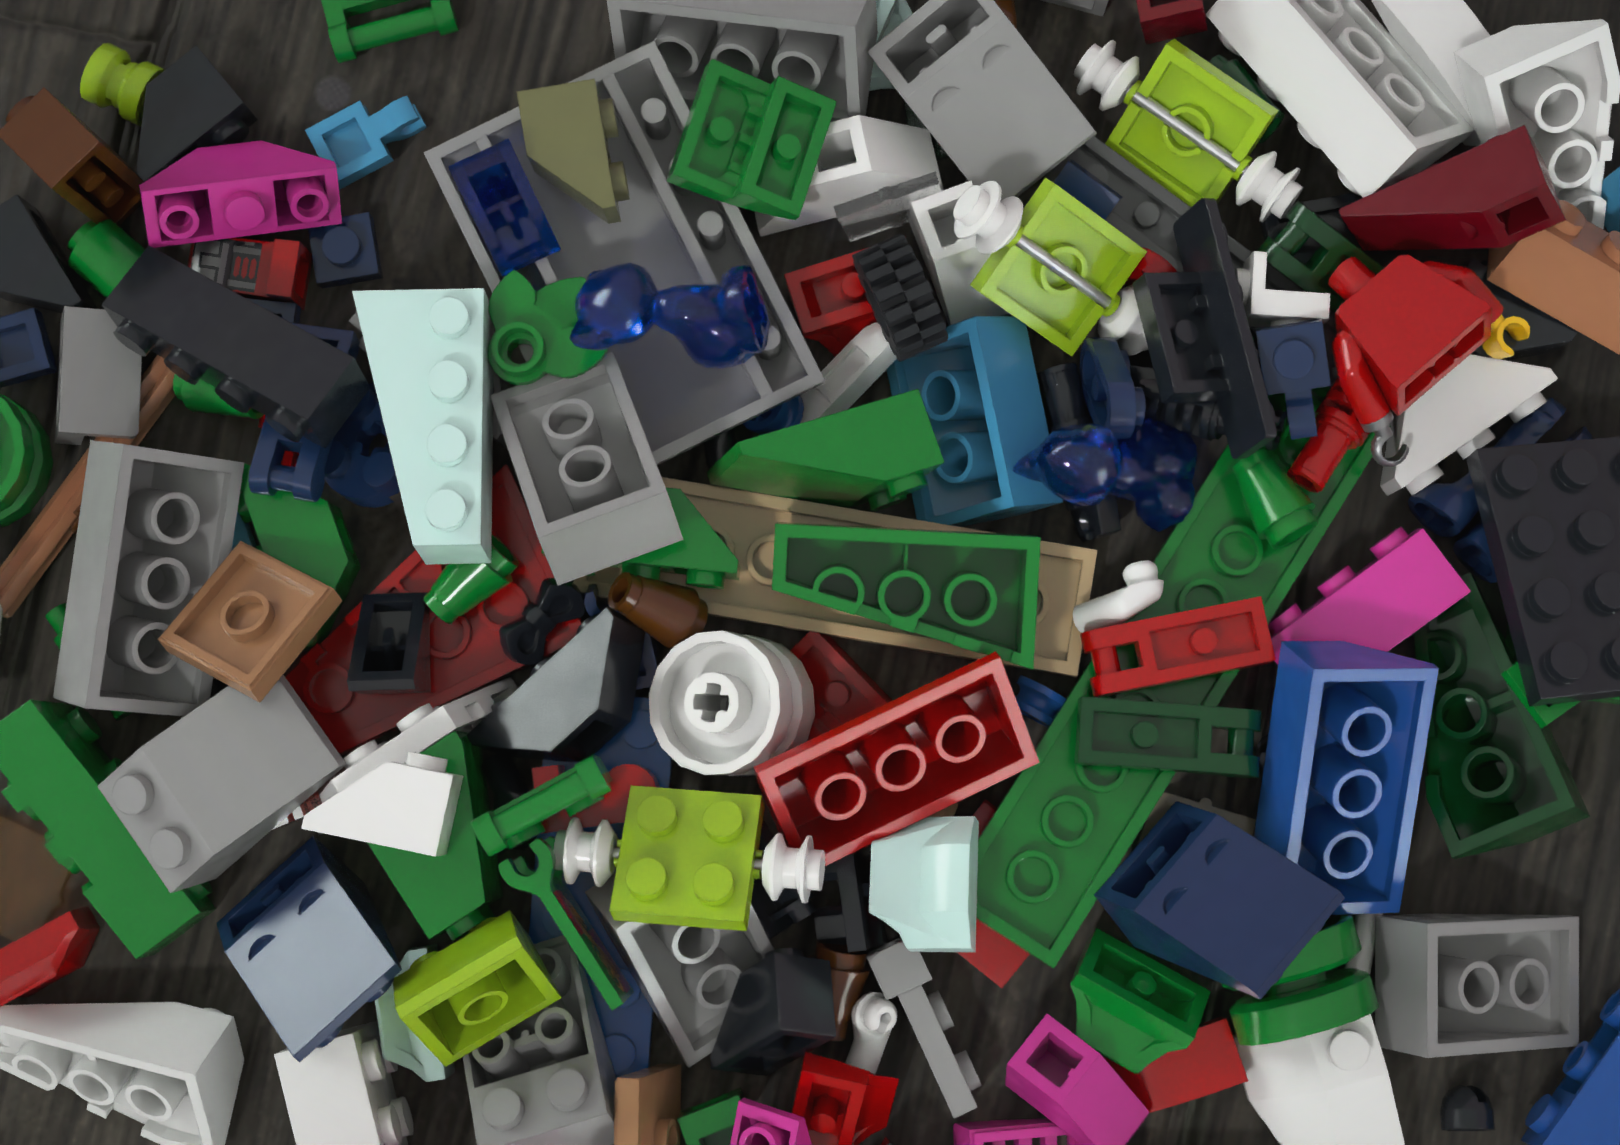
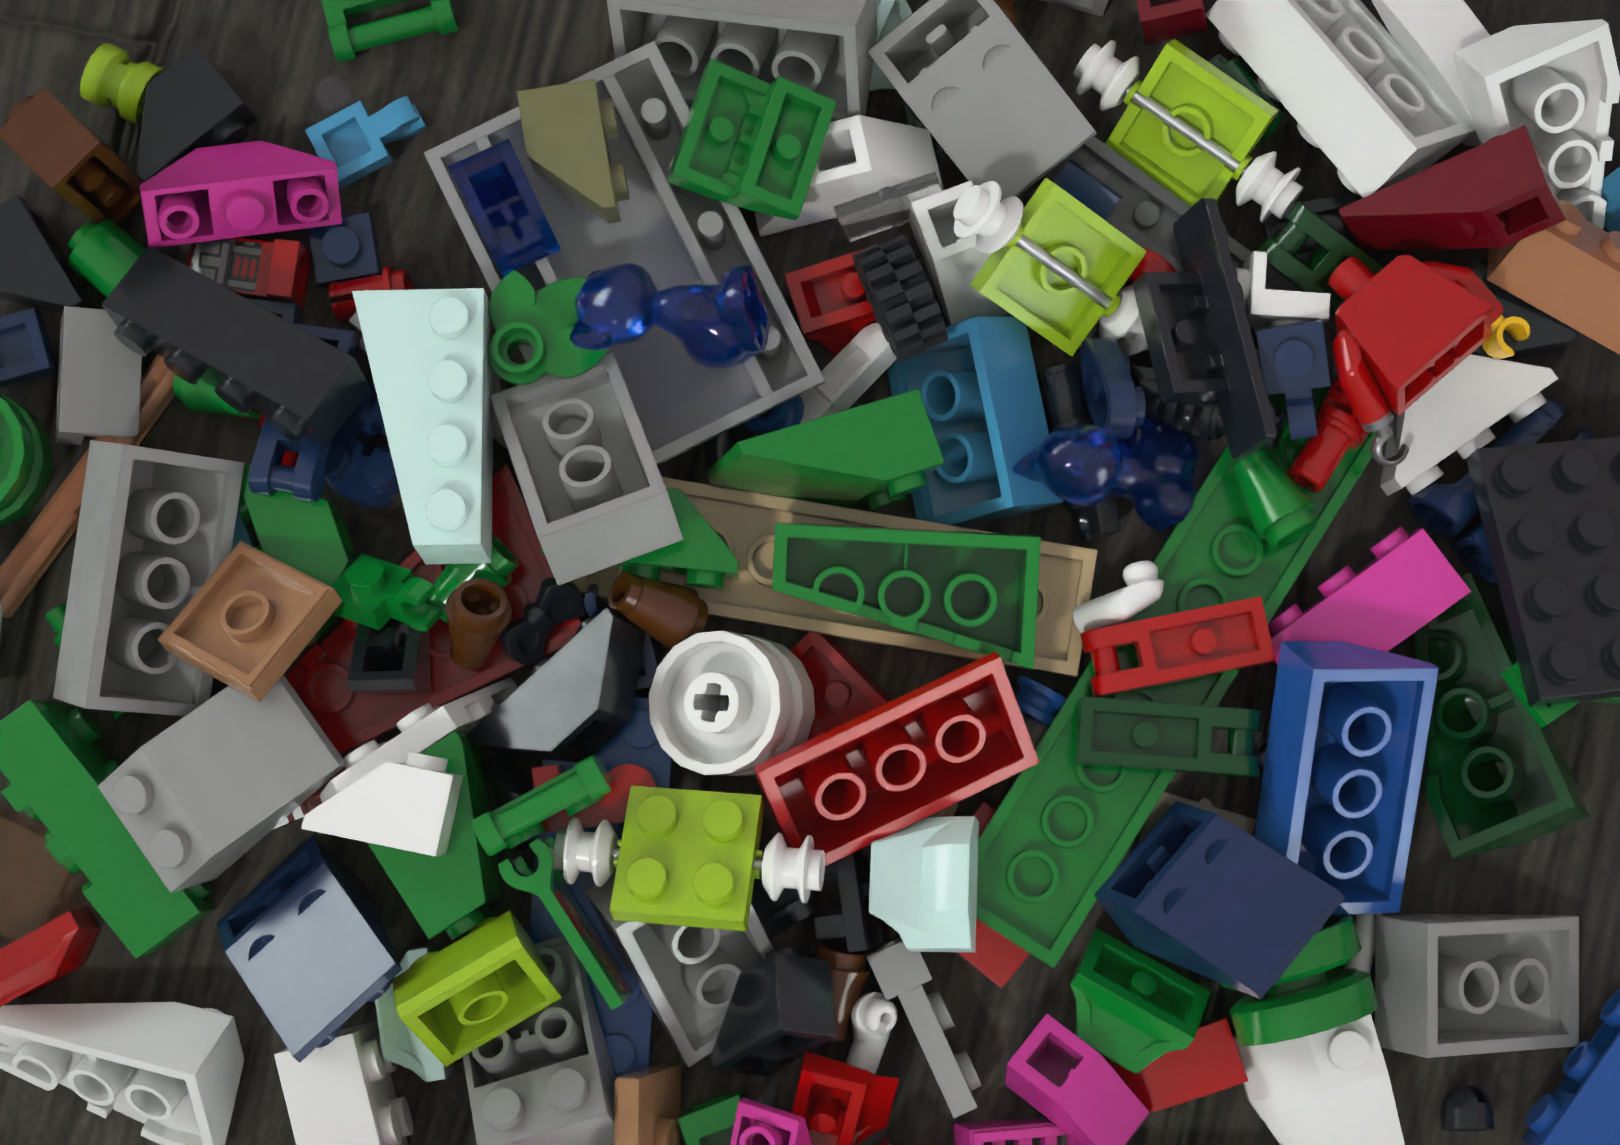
(380, 590): none -> green plate
(387, 280): none -> red pin
(476, 619): none -> reddish brown cone

